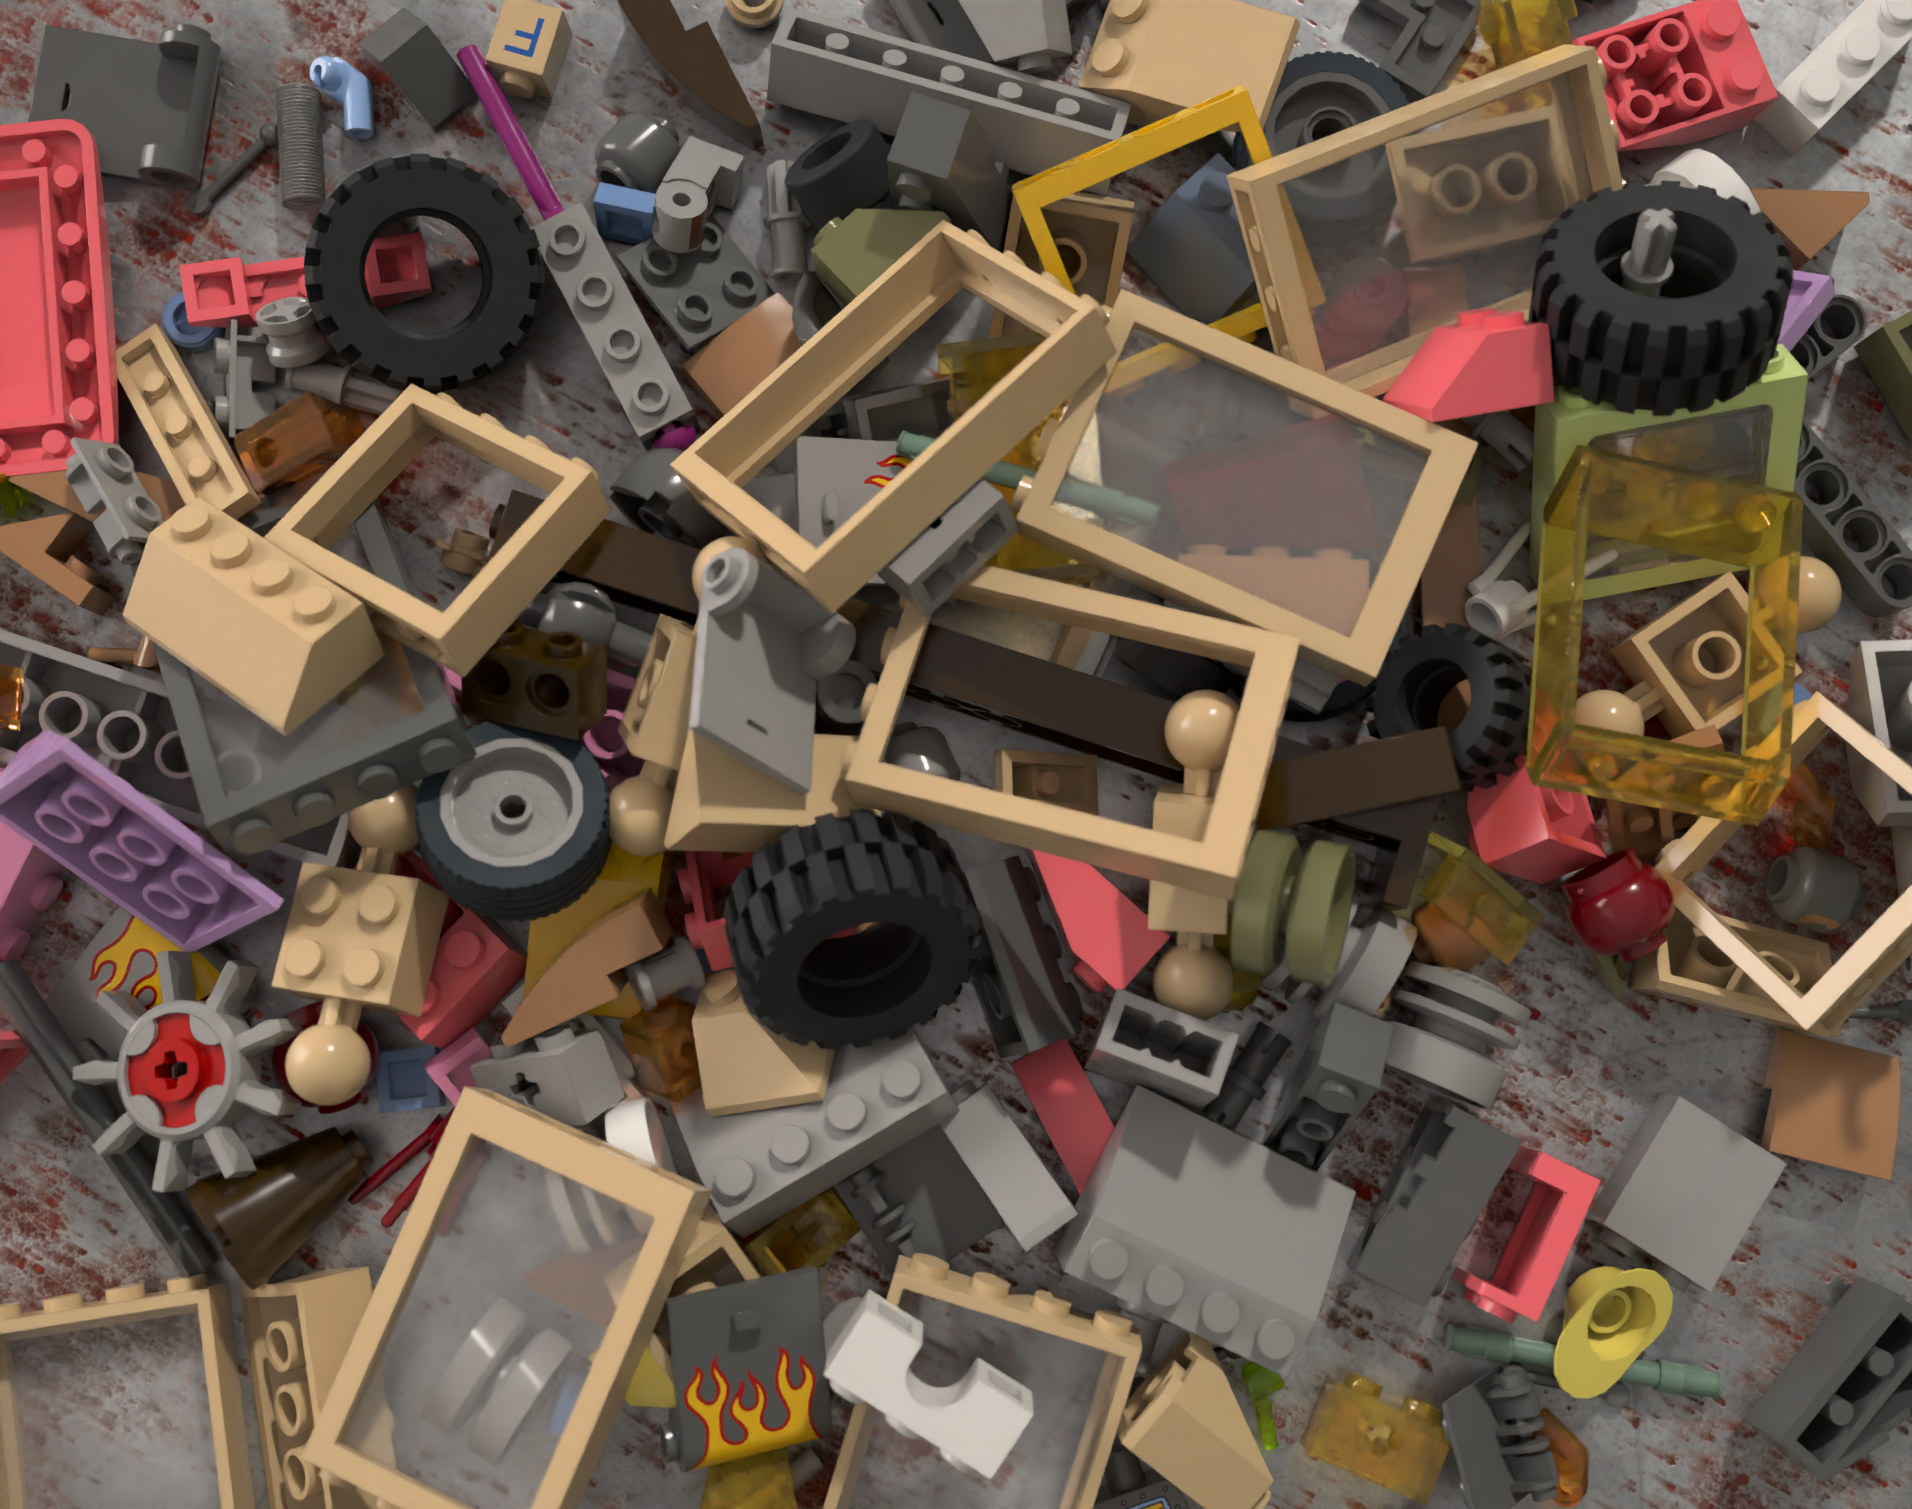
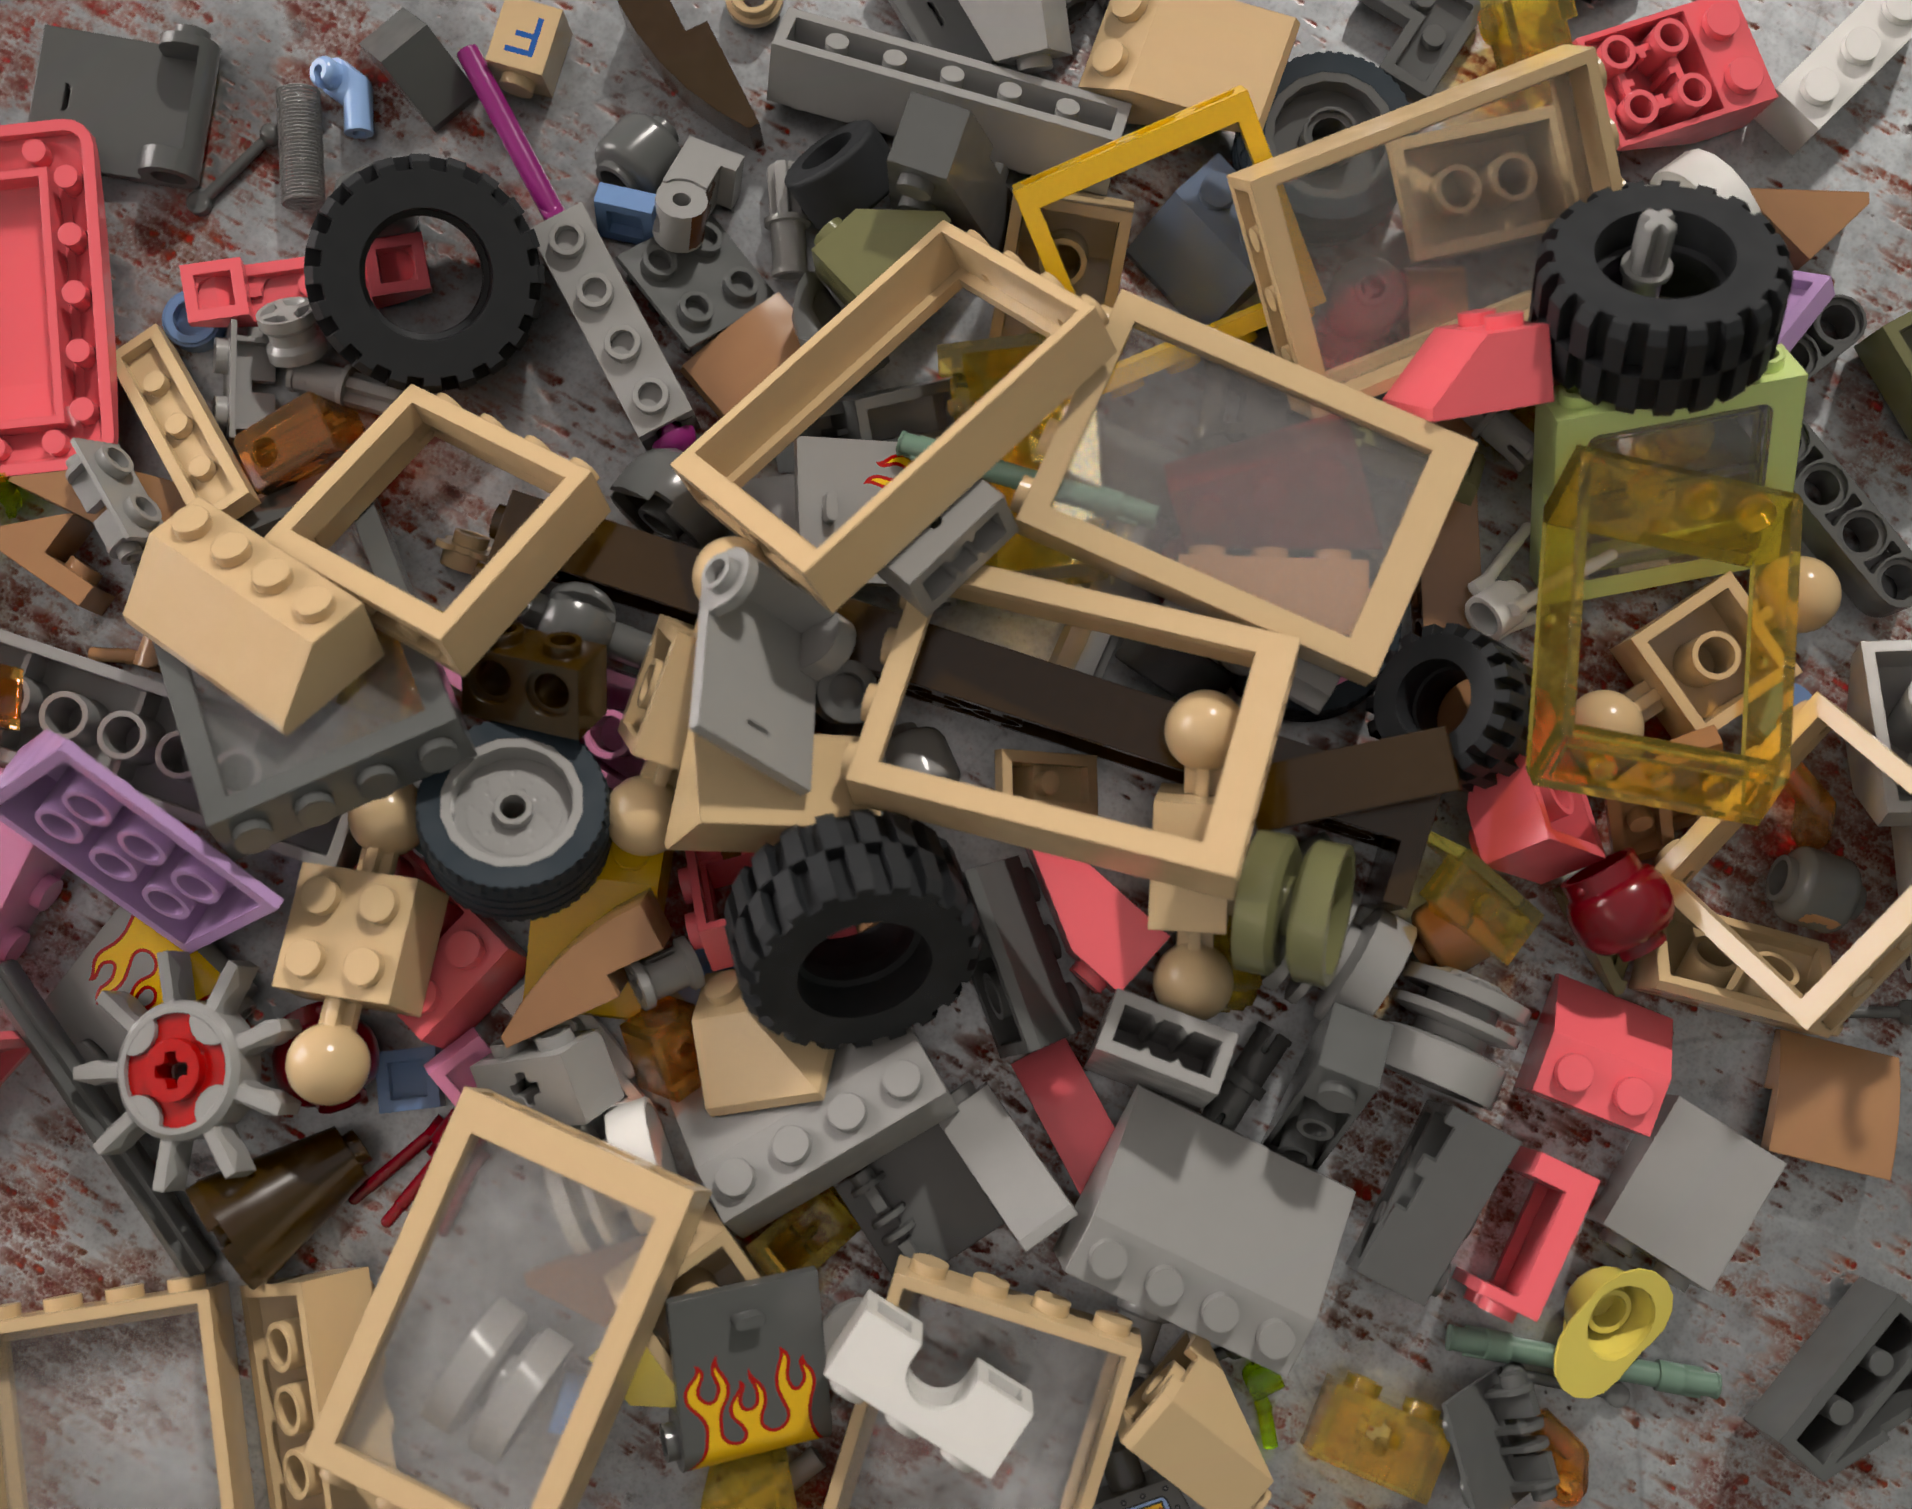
(1599, 1056): none -> coral slope

